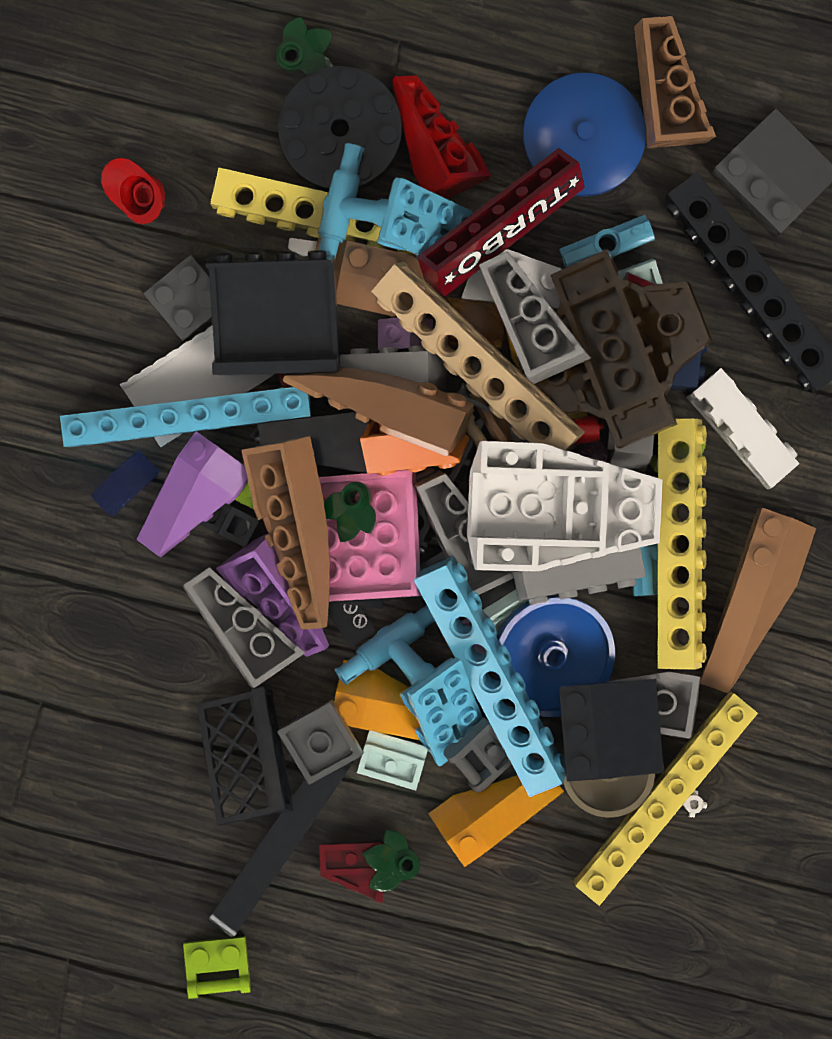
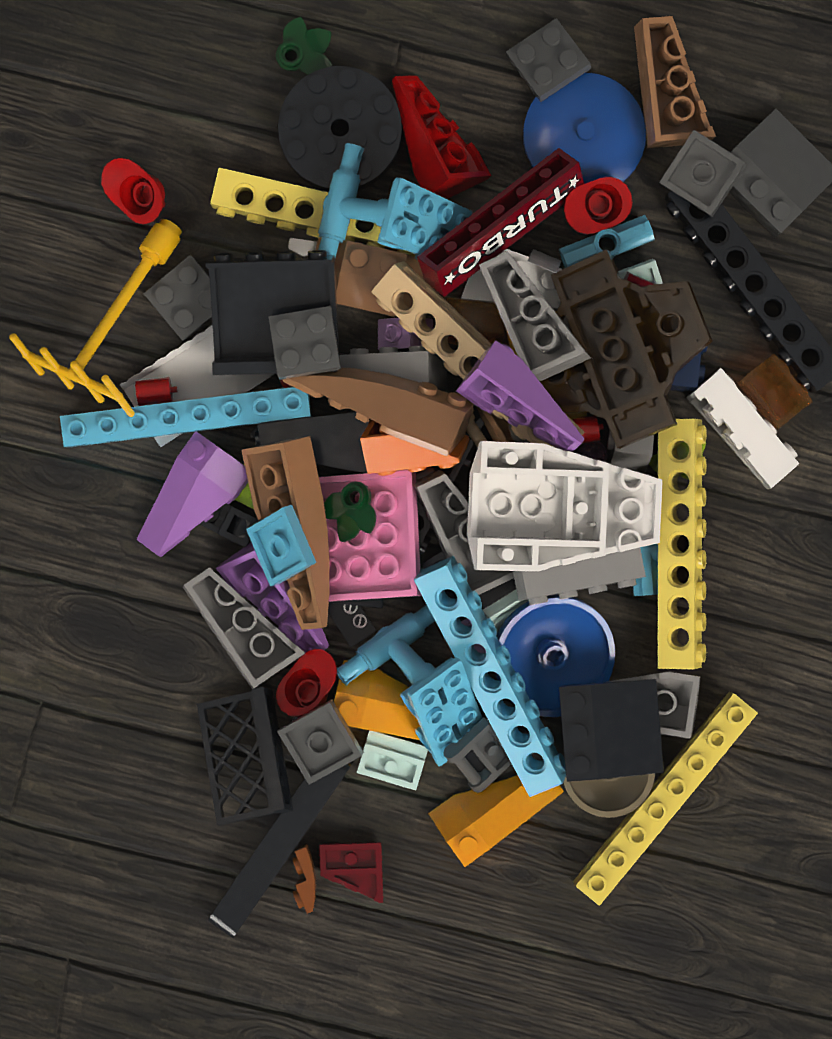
(125, 483): clear blue slope -> none
(154, 391): none -> red piece
(155, 250): none -> yellow piece
(215, 956): lime plate -> none
(281, 545): none -> medium azure plate
(304, 342): none -> dark grey plate
(306, 887): none -> dark orange slope
(307, 683): none -> red piece
(388, 860): dark green plate -> none
(507, 385): none -> medium lavender wedge
(544, 261): none -> white sticker
(548, 60): none -> dark grey plate
(598, 205): none -> red piece
(694, 804): white piece -> none
(703, 173): none -> dark grey plate
(758, 593): medium nougat wedge -> none
(775, 391): none -> clear orange bracket

